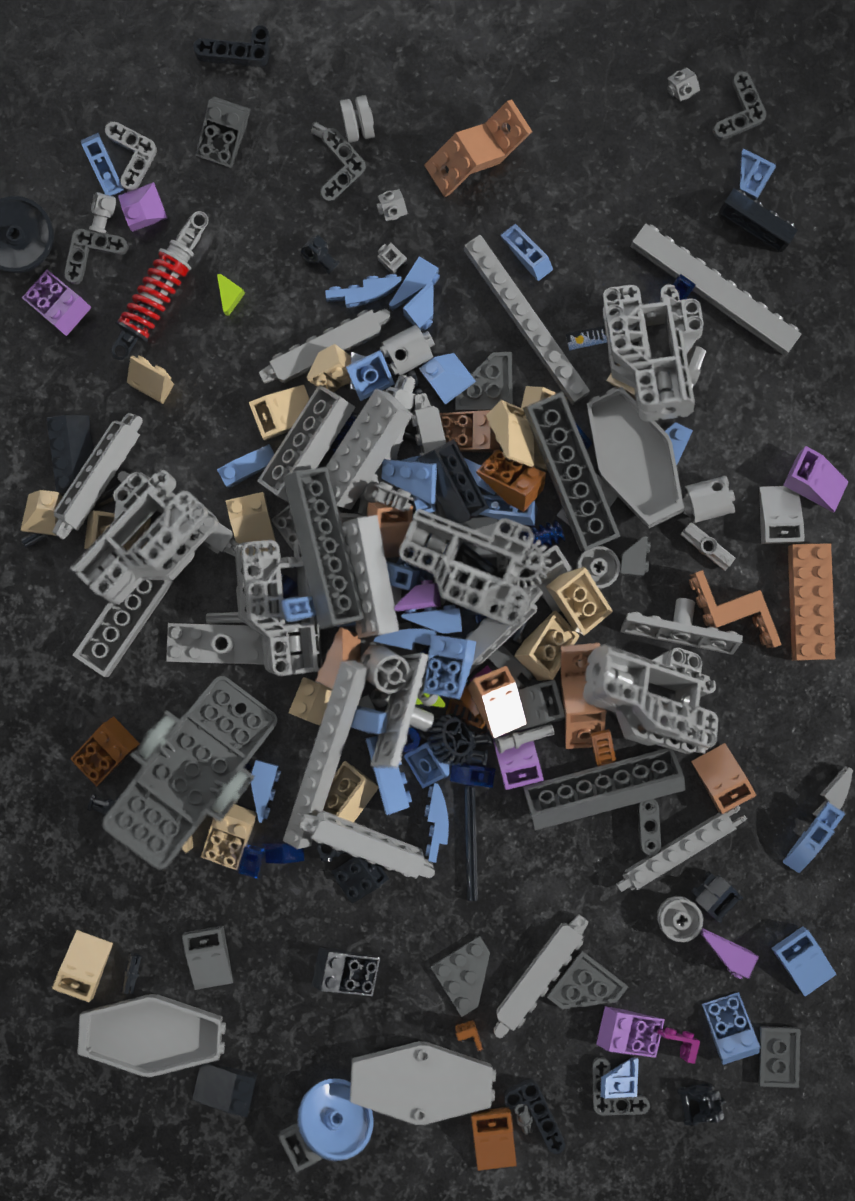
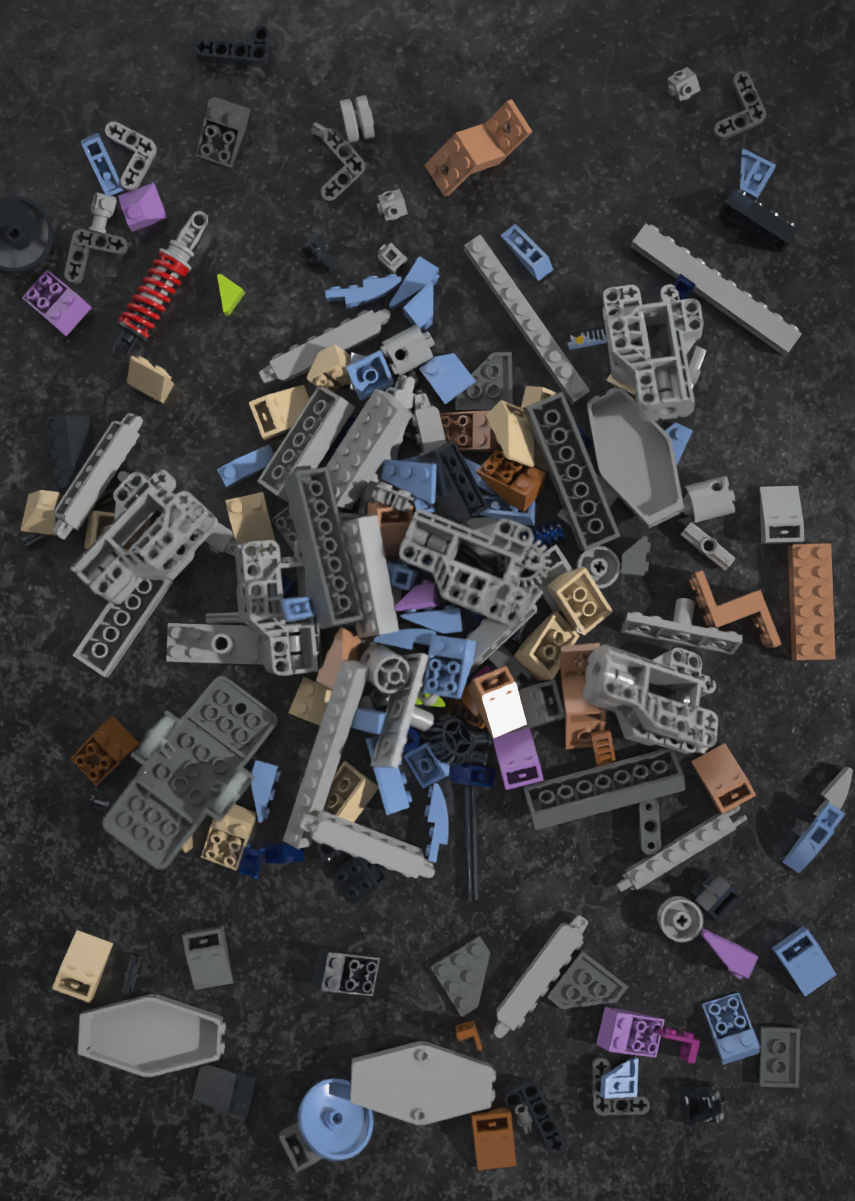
(515, 739): light grey pin -> none
(816, 479): medium lavender slope -> none

